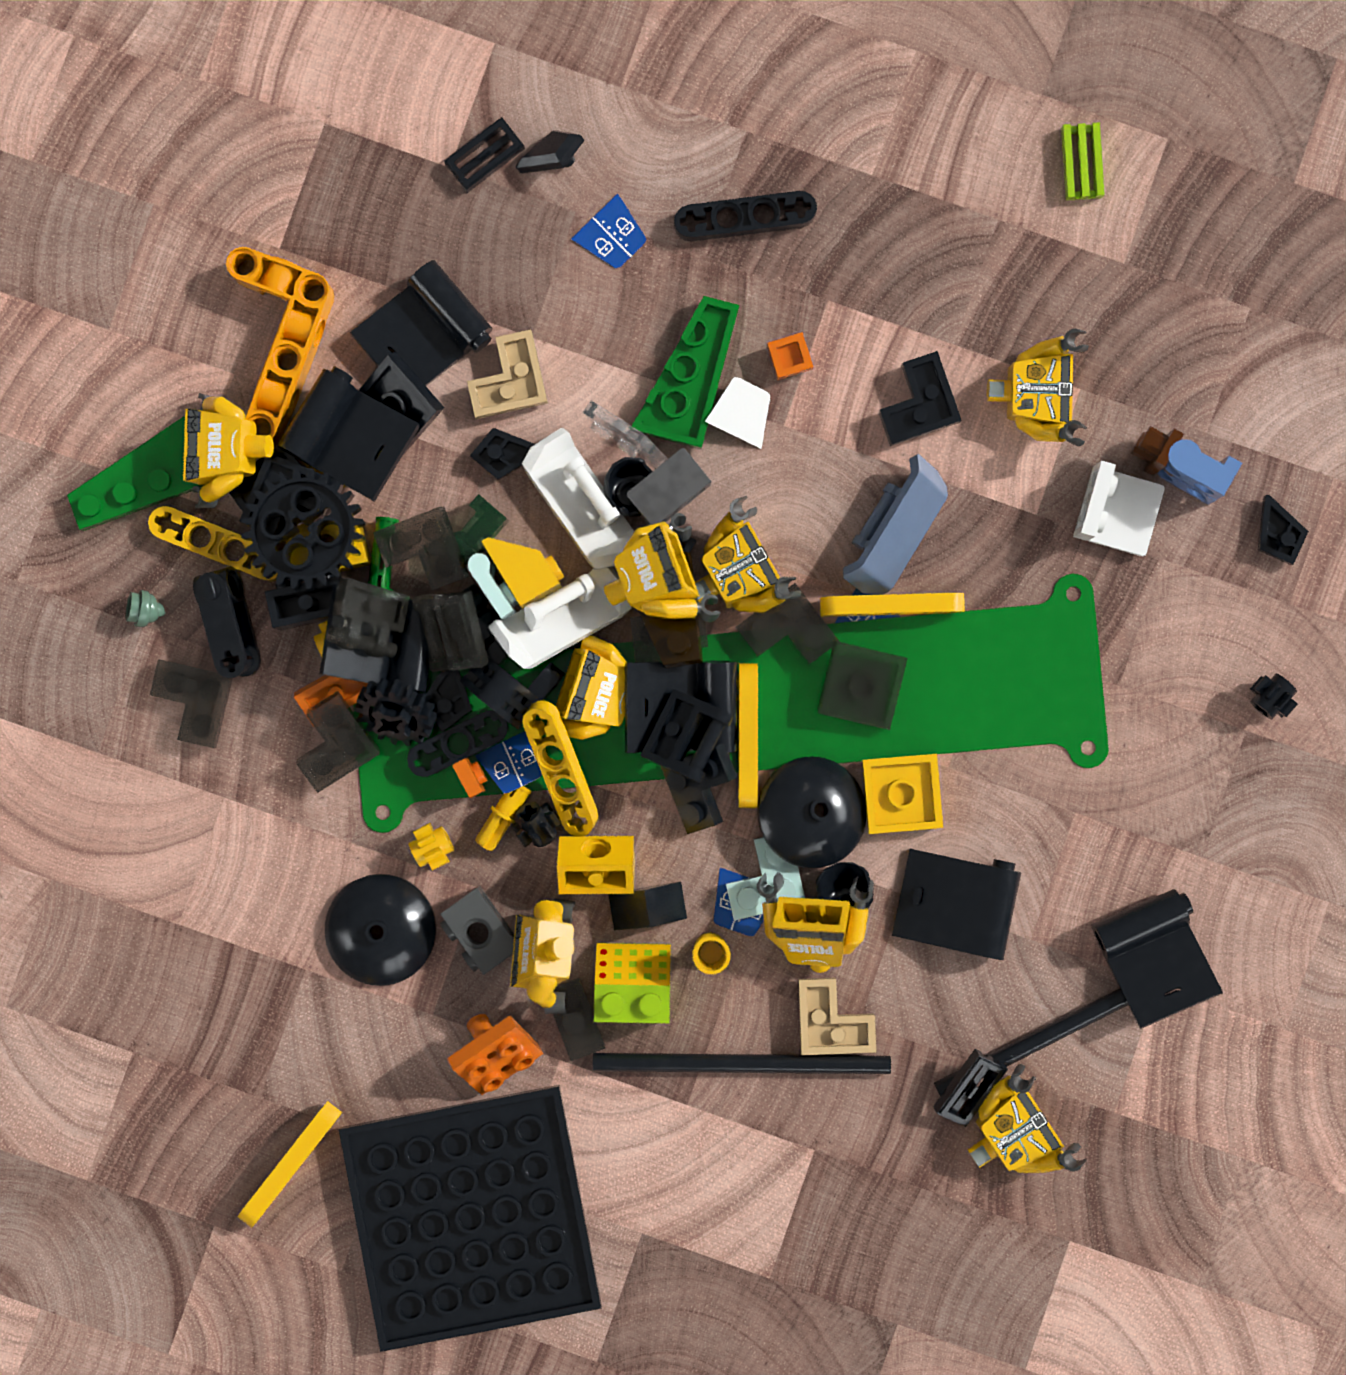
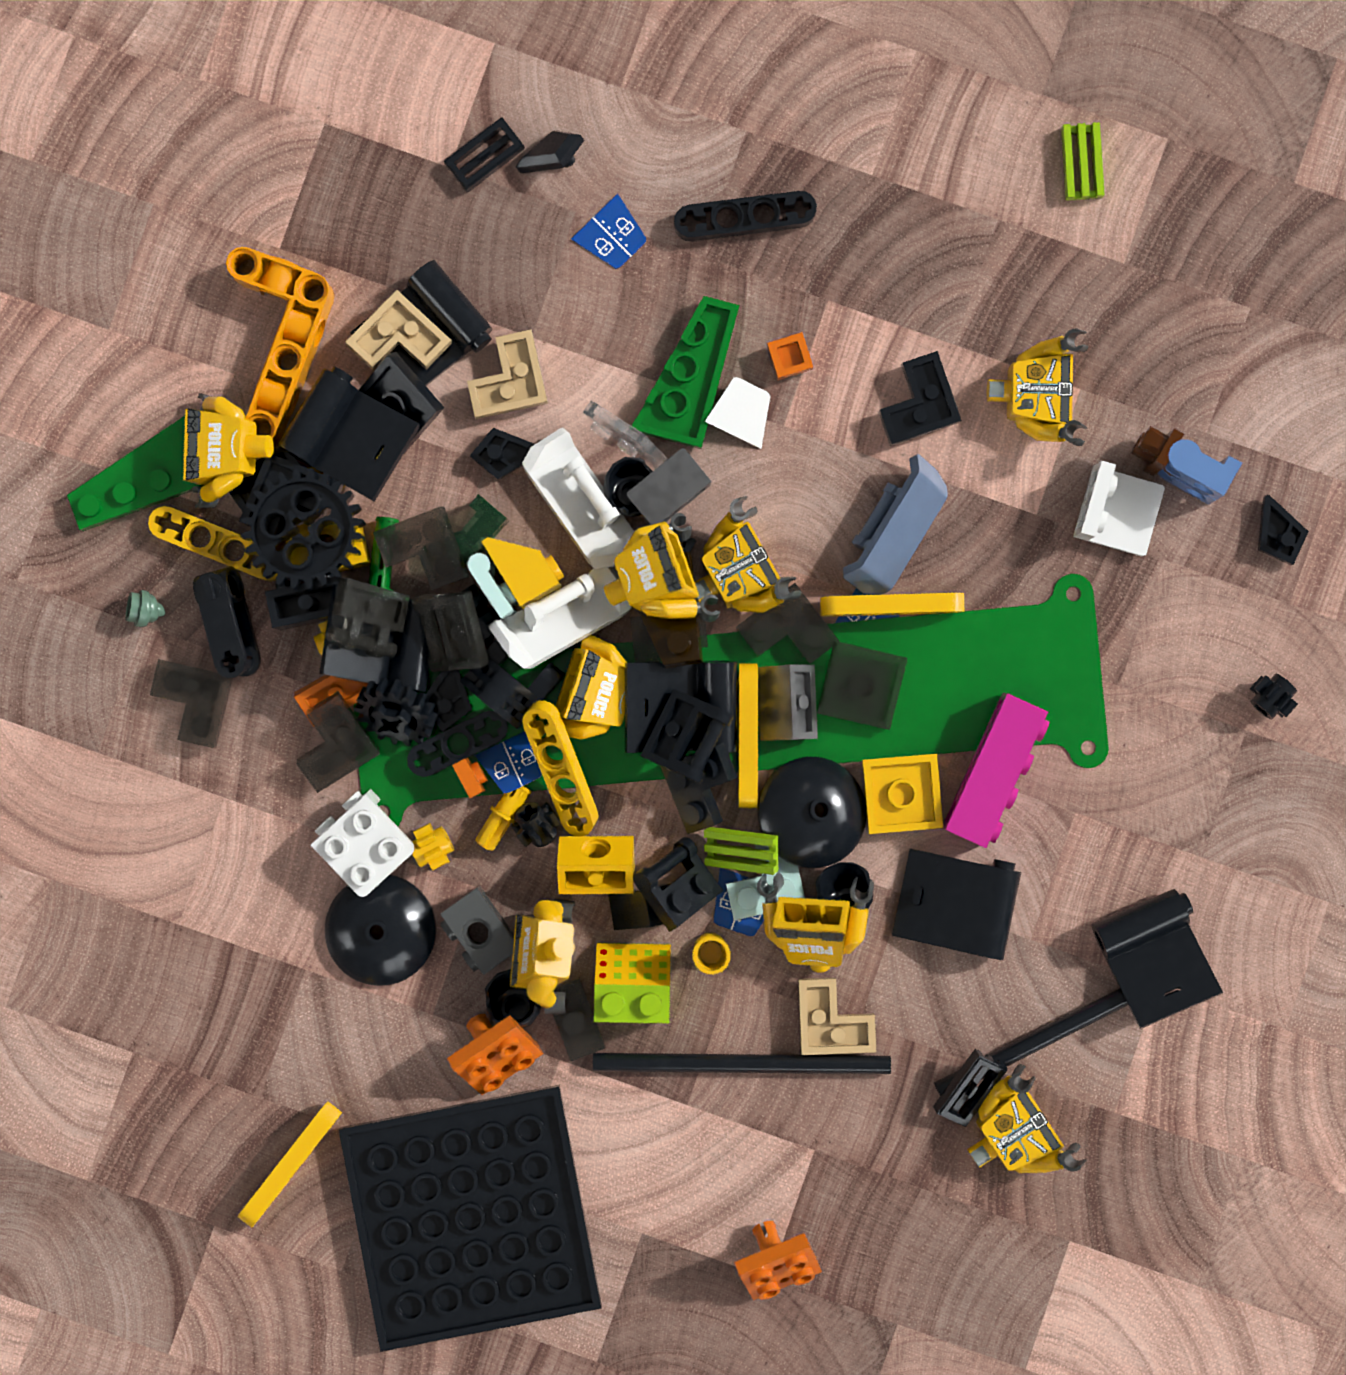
(362, 843): none -> white bracket
(398, 324): none -> tan plate
(507, 1000): none -> black hair
(686, 893): none -> black plate
(742, 864): none -> lime tile
(777, 1263): none -> orange plate
(787, 702): none -> flat silver panel
(995, 770): none -> dark pink brick

